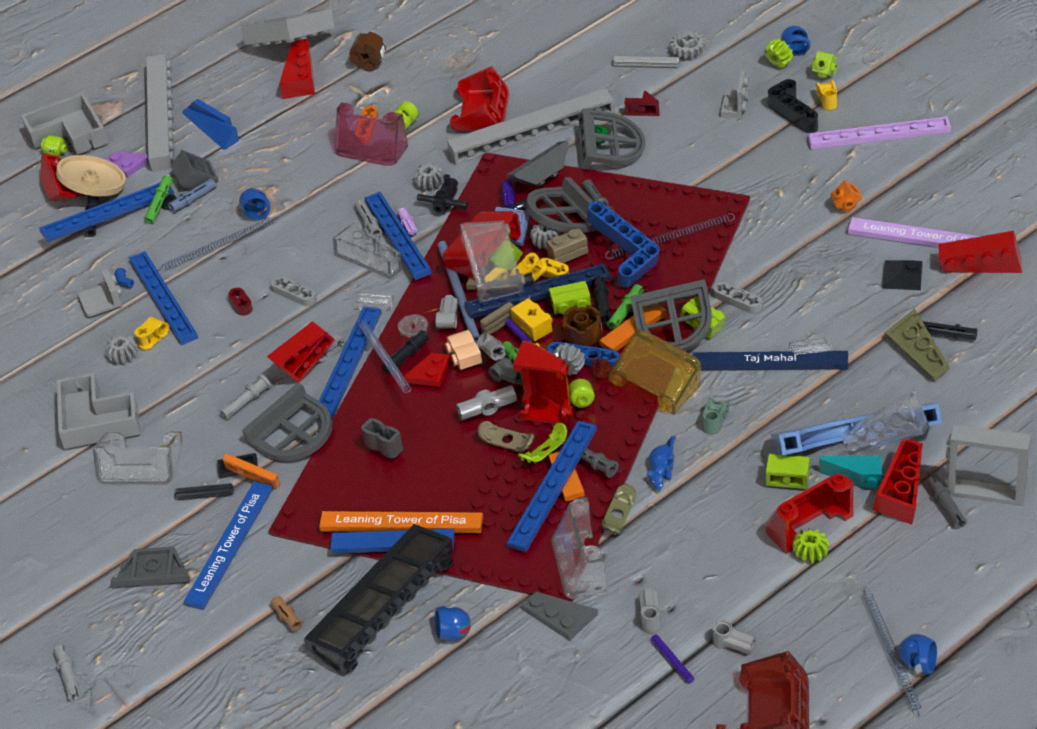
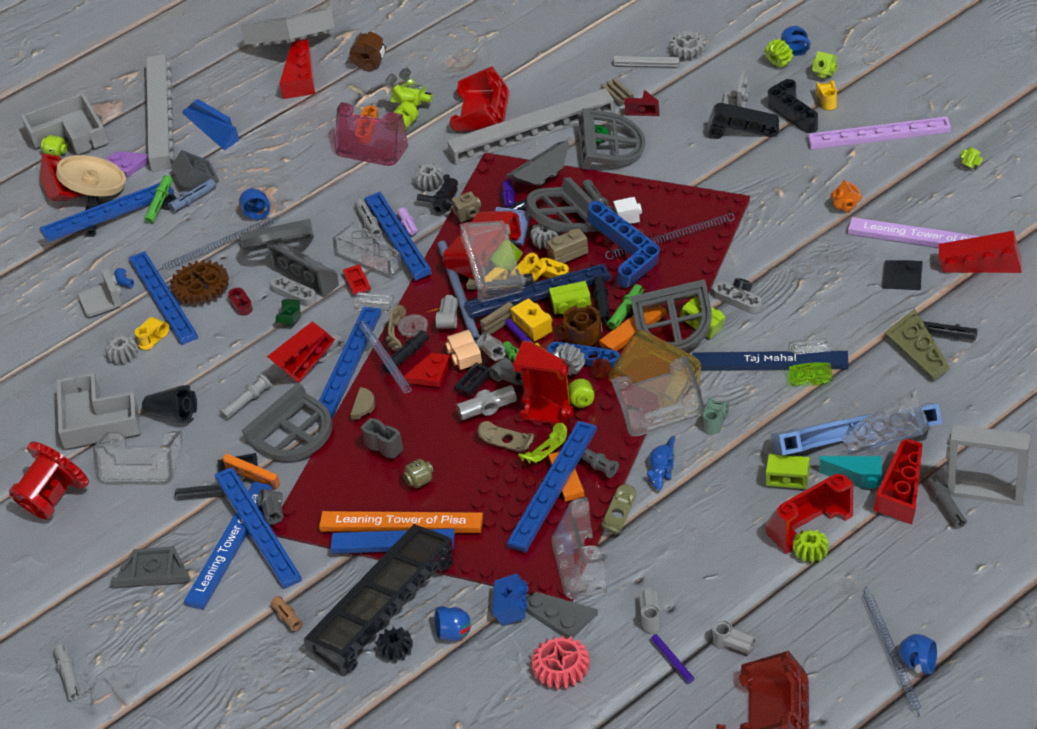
(46, 481): none -> red piece
(172, 404): none -> black cone
(199, 282): none -> reddish brown gear
(258, 528): none -> blue tile
(271, 504): none -> dark grey piece
(279, 234): none -> dark grey window
(290, 312): none -> dark green bracket
(302, 268): none -> dark grey slope
(356, 279): none -> red slope
(363, 404): none -> dark tan tile
(394, 644): none -> black gear
(396, 315): none -> dark tan piece
(408, 89): none -> lime torso
(418, 473): none -> olive head
(466, 206): none -> dark tan brick
(475, 382): none -> black tile
(510, 599): none -> blue brick
(572, 657): none -> coral gear
(619, 89): none -> dark tan tile
(628, 209): none -> white brick
(659, 400): none -> clear windscreen
(741, 119): none -> black beam
(742, 284): none -> black tile
(810, 372): none -> clear neon green slope
(971, 157): none -> lime gear

